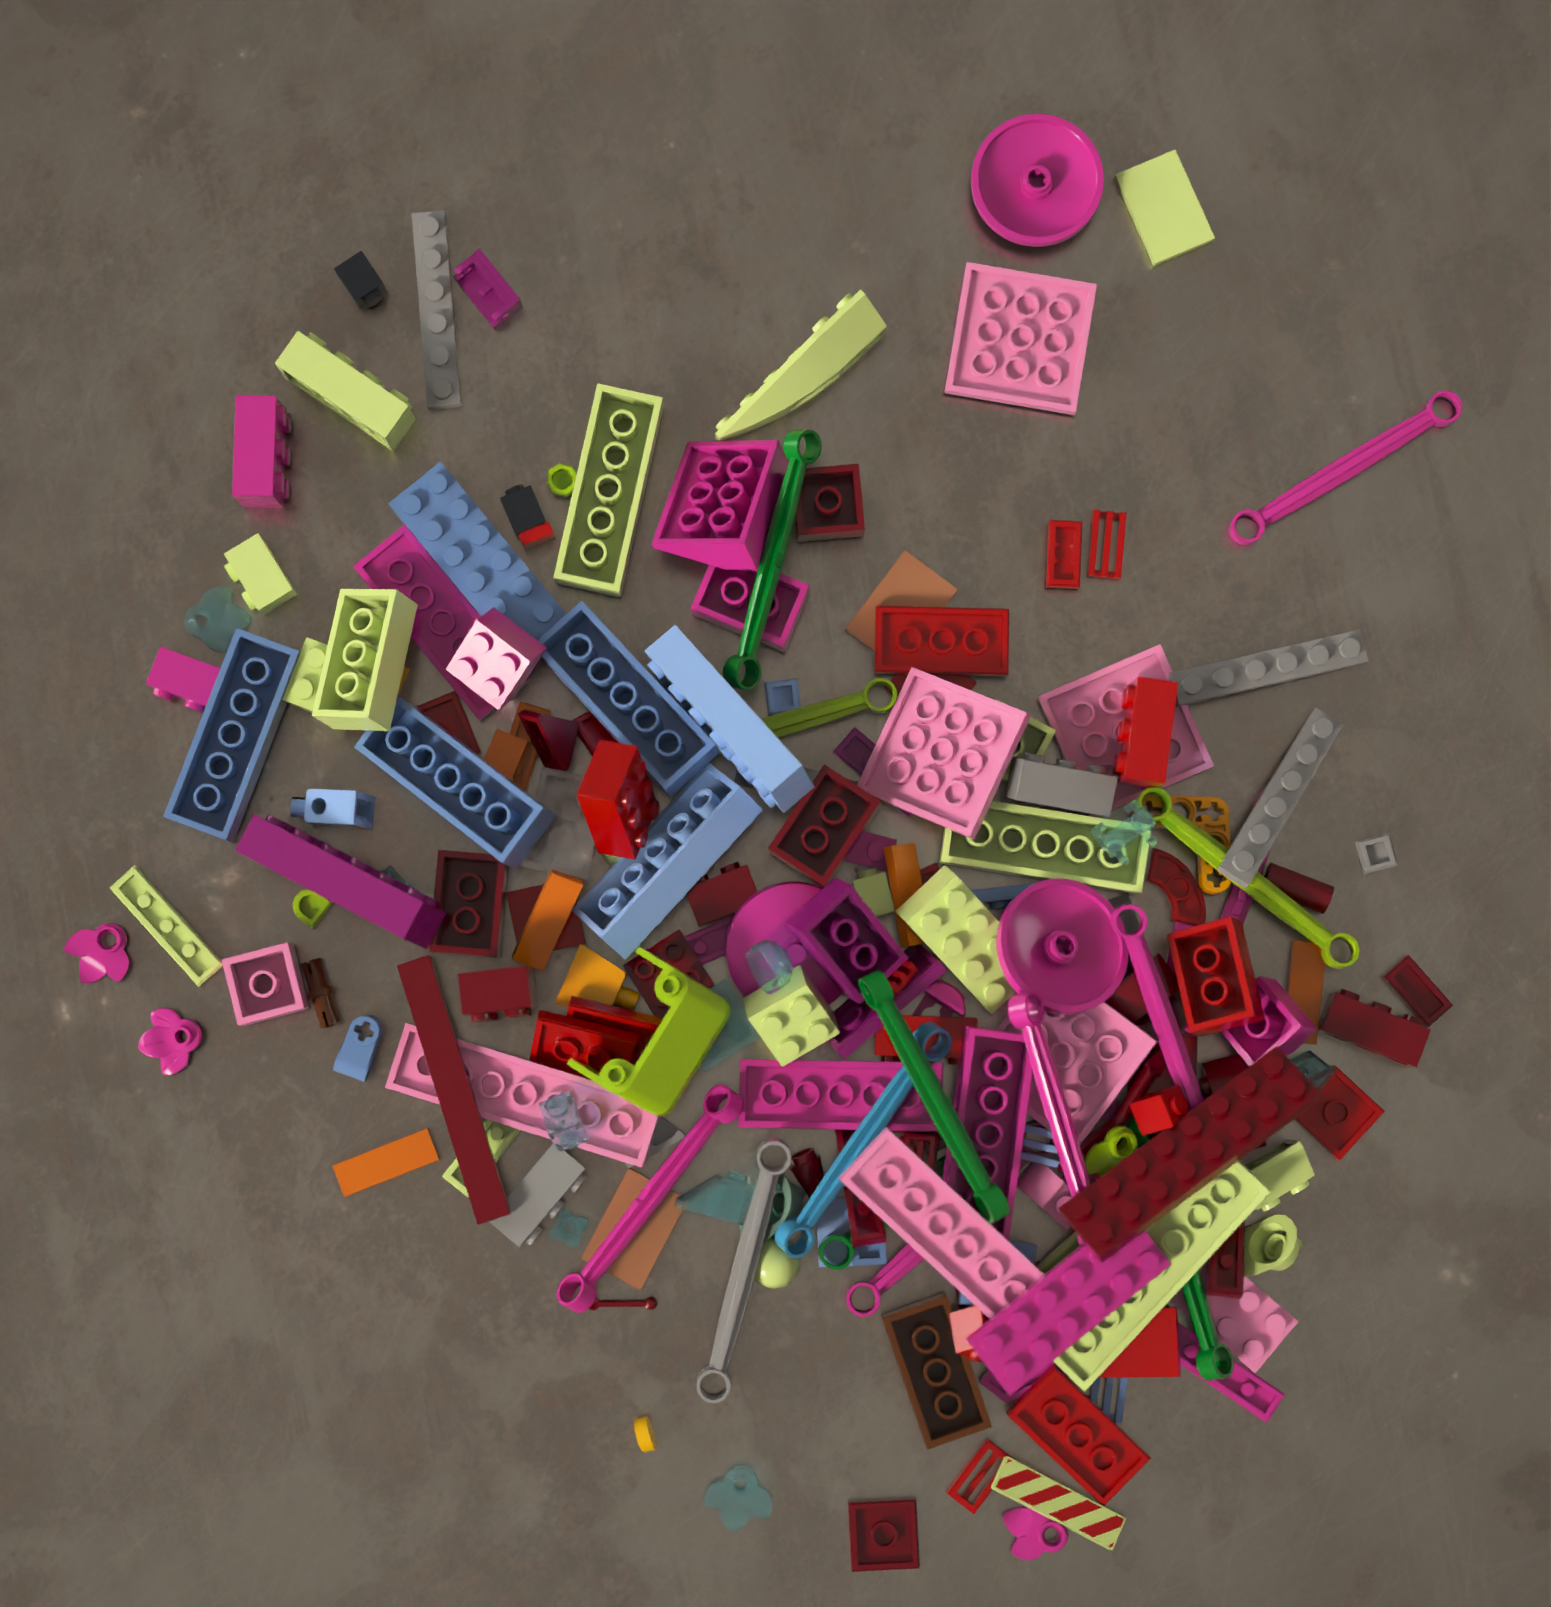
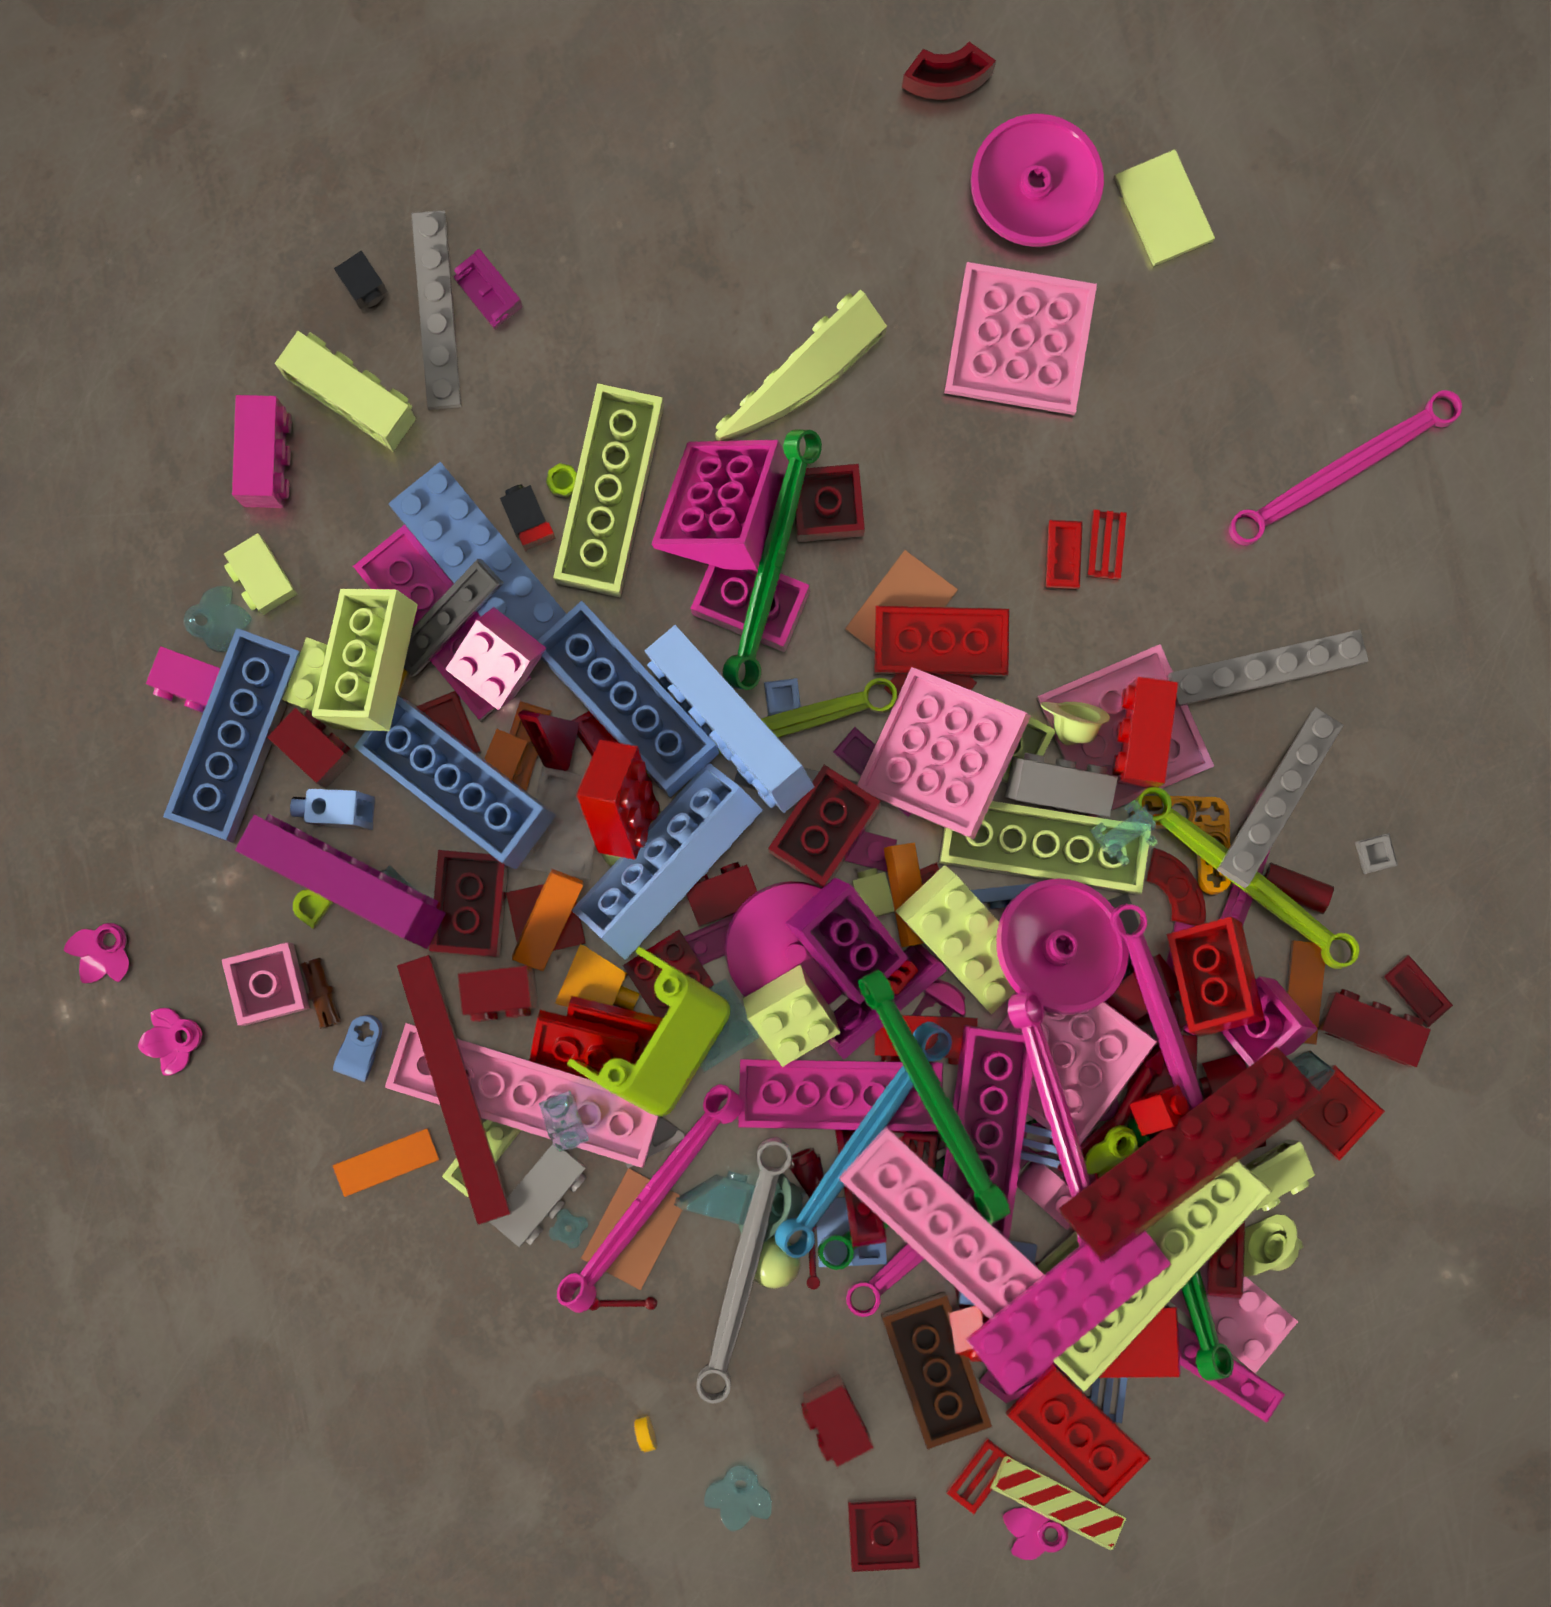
(167, 926): yellowish green tile -> none
(313, 751): none -> dark red brick
(450, 614): none -> dark grey tile
(769, 965): clear light blue hair -> none
(813, 1281): none -> dark red hinge
(839, 1424): none -> dark red brick
(948, 74): none -> dark red brick
(1076, 721): none -> yellowish green piece

